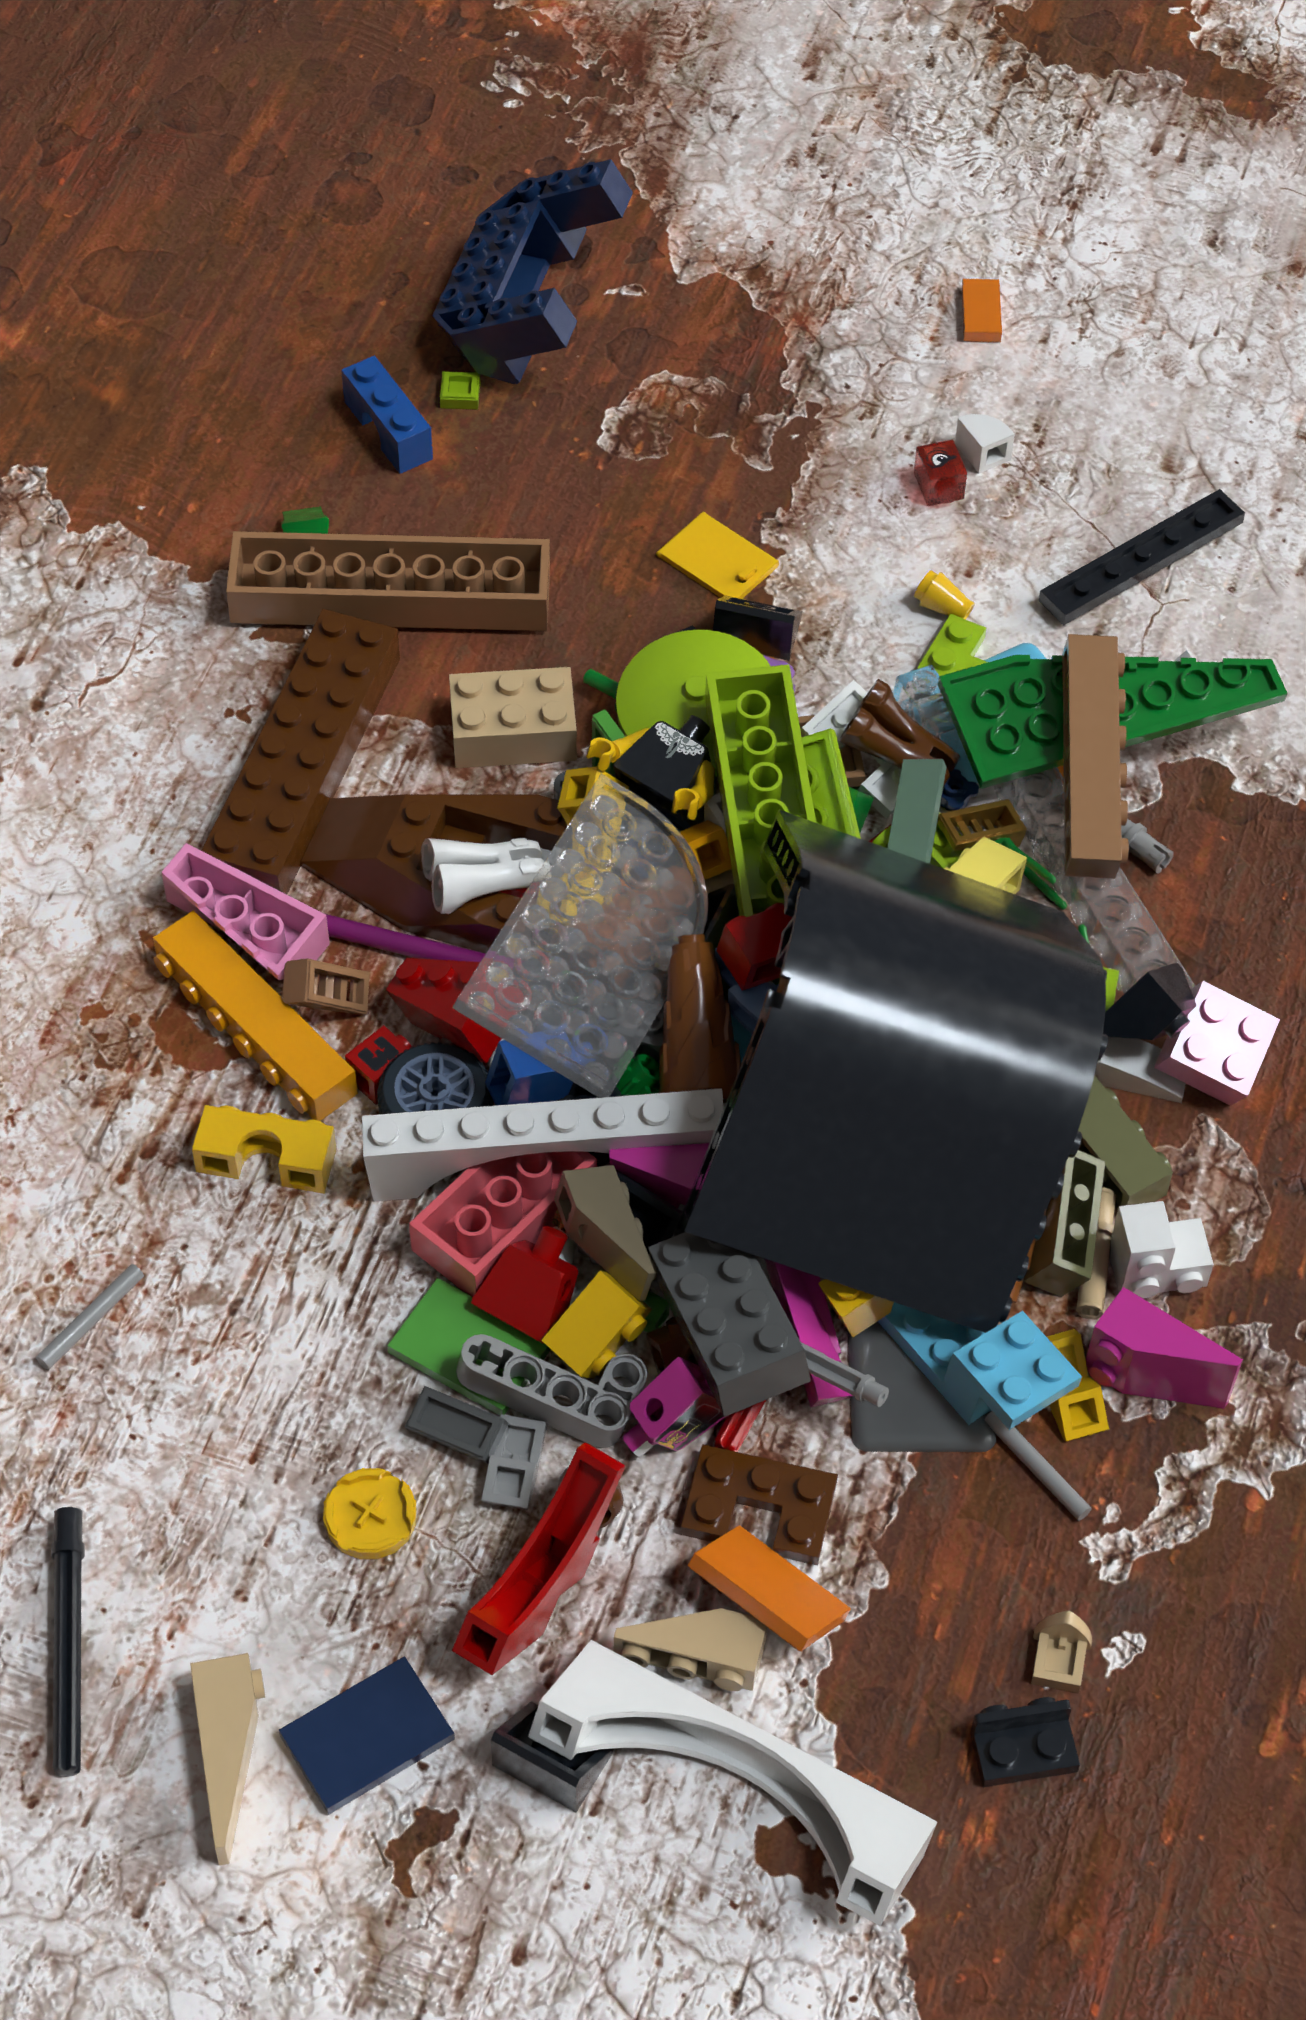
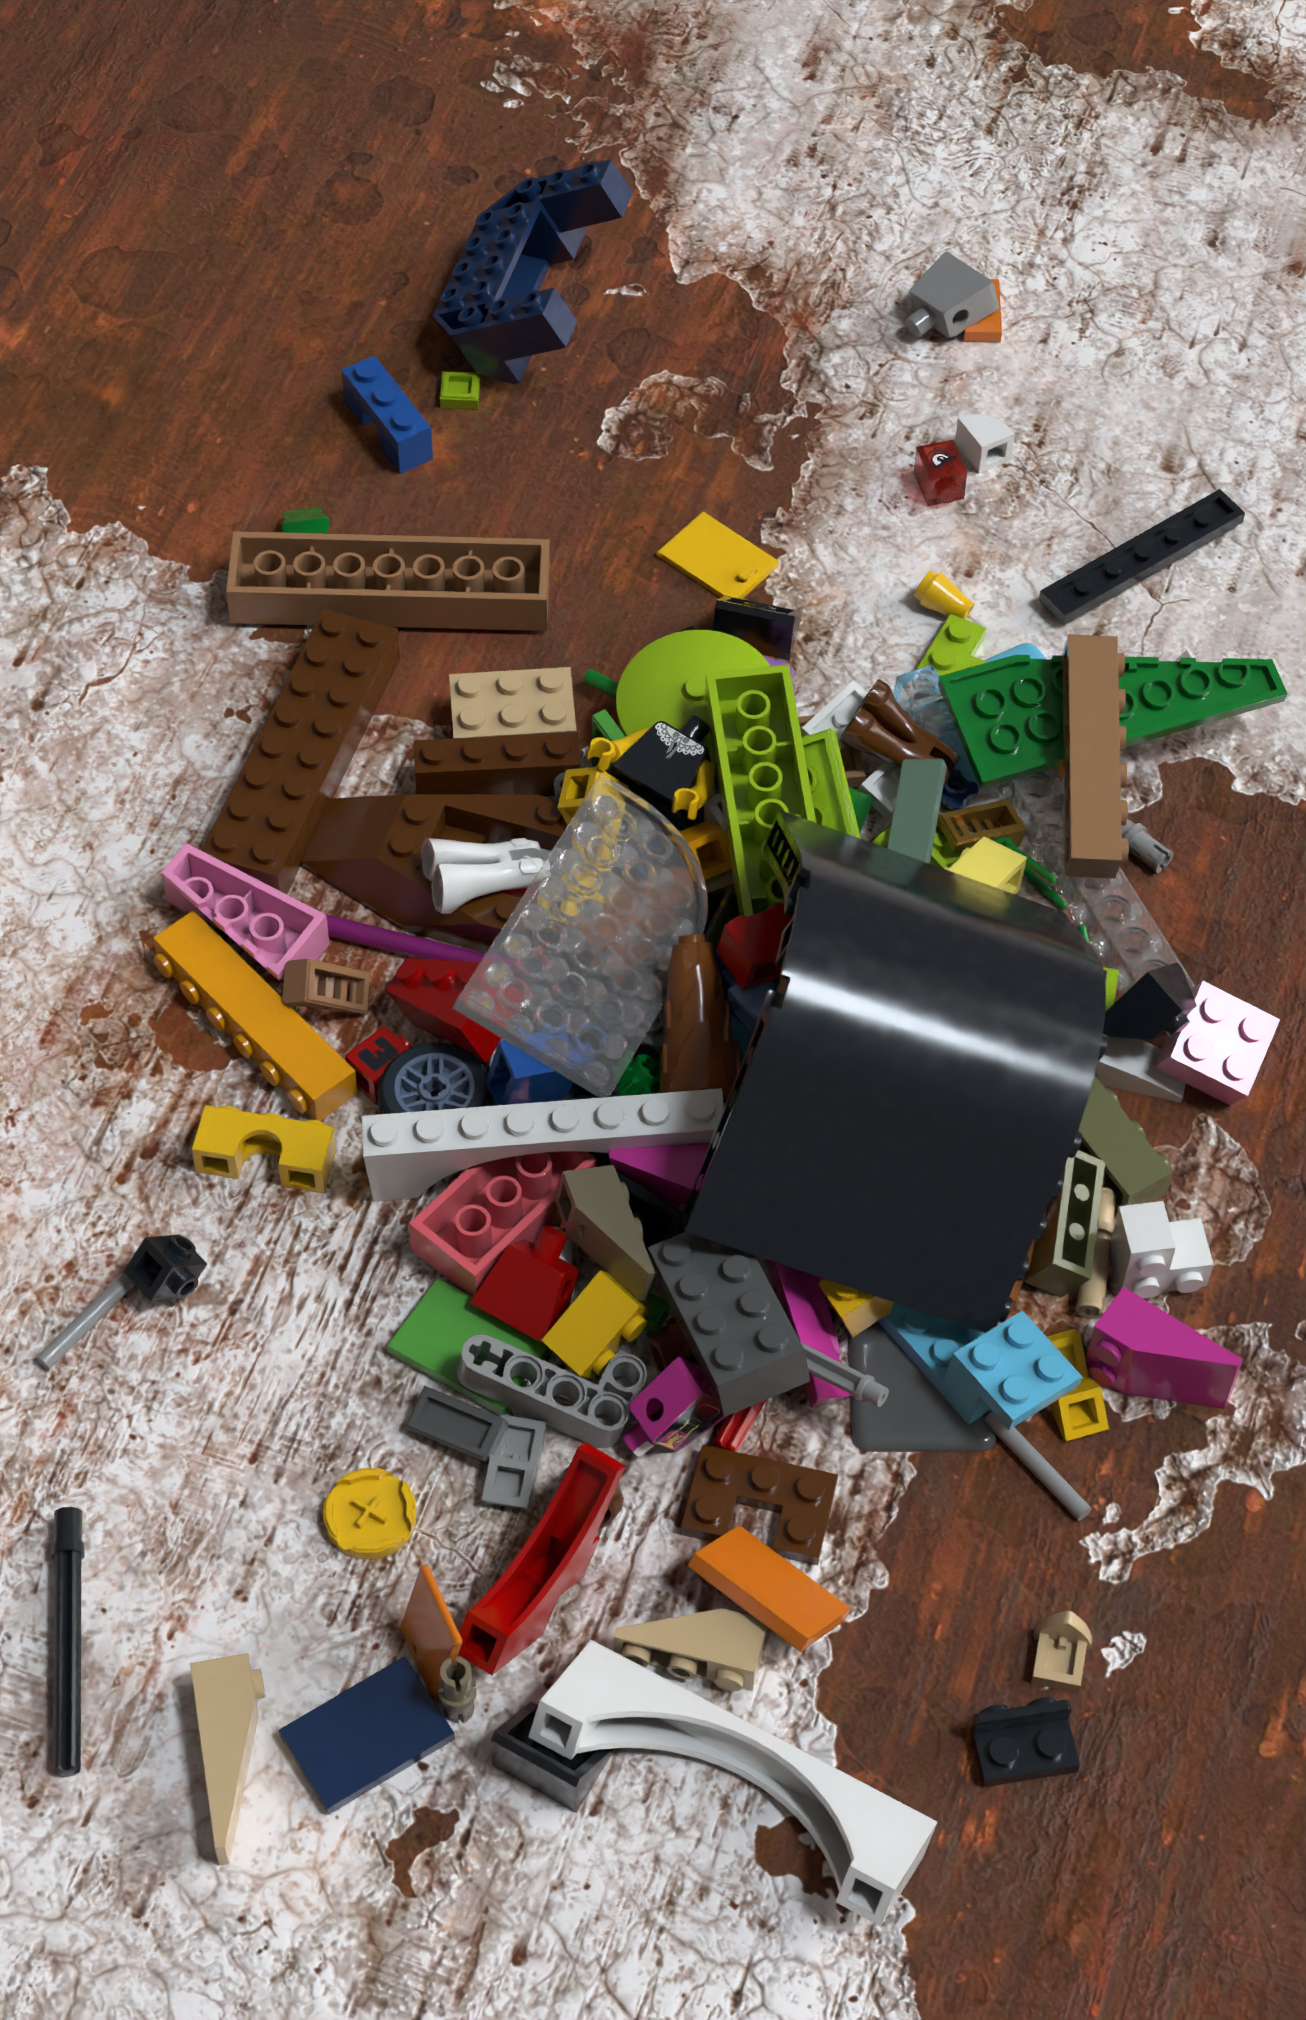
(165, 1267): none -> black brick
(429, 1630): none -> orange container
(457, 1689): none -> dark tan pin
(494, 764): none -> reddish brown brick
(950, 298): none -> light grey torso

